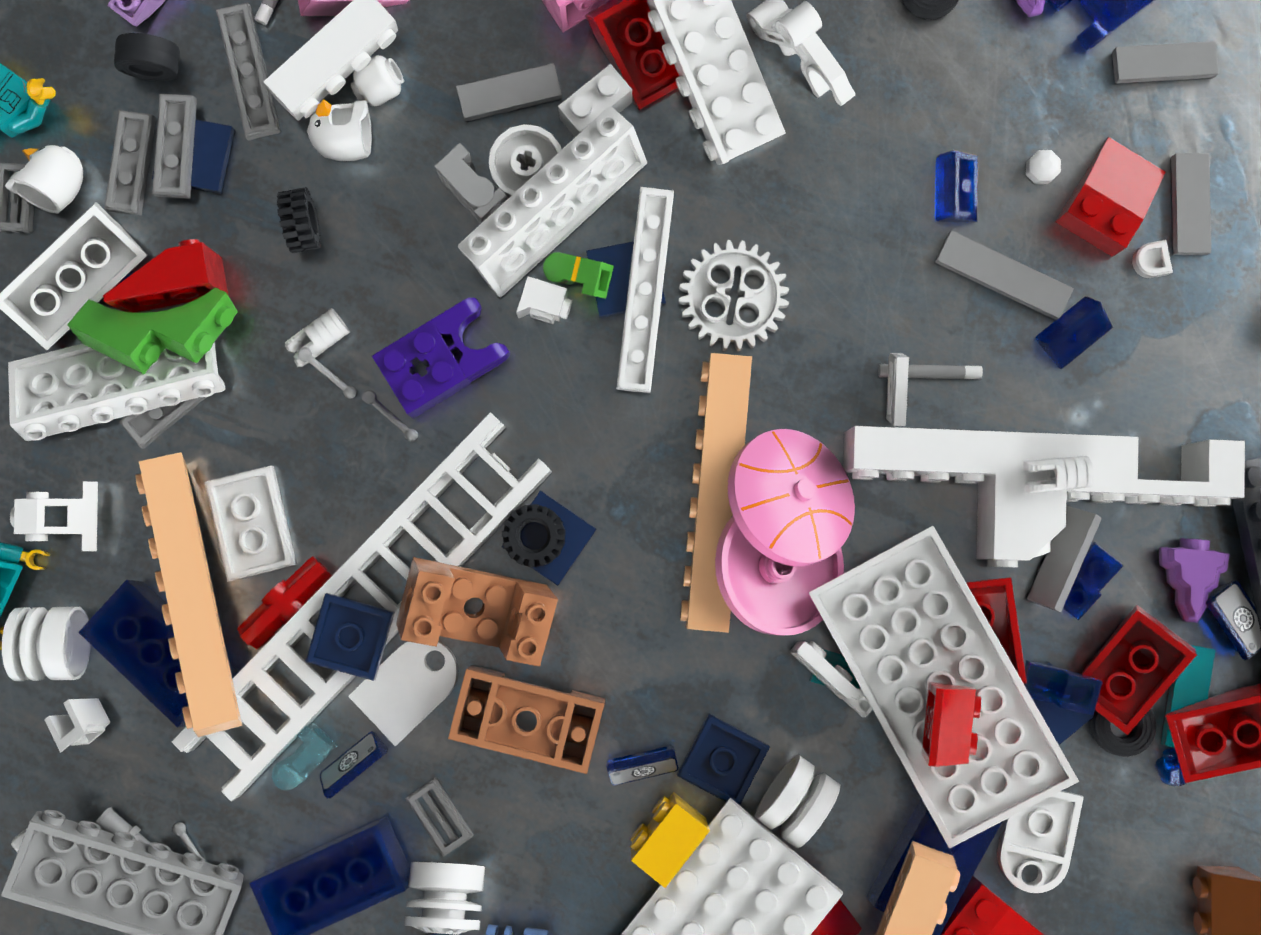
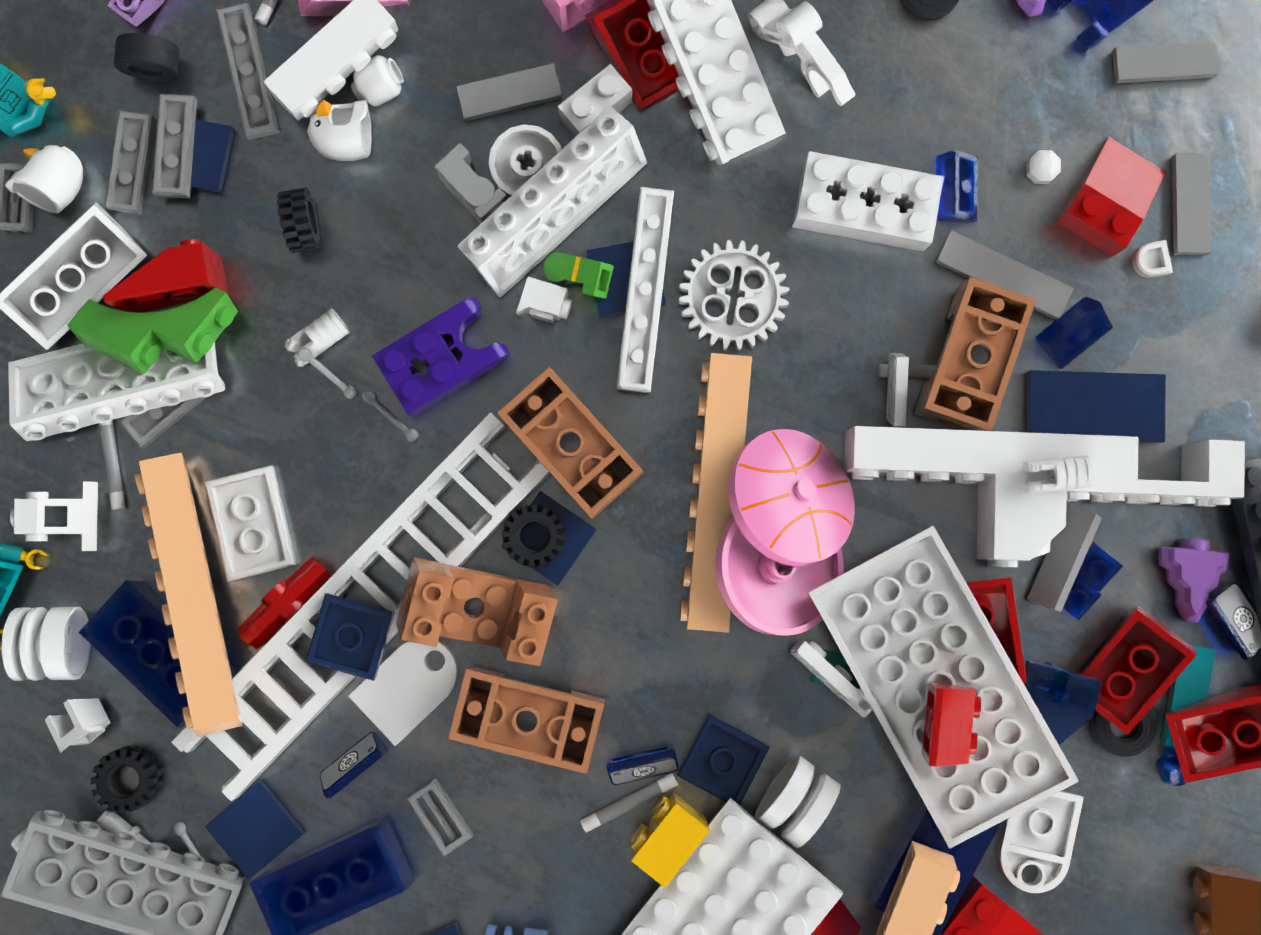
(106, 785): none -> black tyre
(112, 466): none -> light grey bar
(254, 829): none -> dark blue tile
(305, 760): clear light blue leg -> none
(445, 896): white wheel -> none
(597, 469): none -> nougat plate
(629, 802): none -> light grey bar
(883, 186): none -> white brick
(967, 392): none -> nougat plate
(1096, 404): none -> dark blue tile

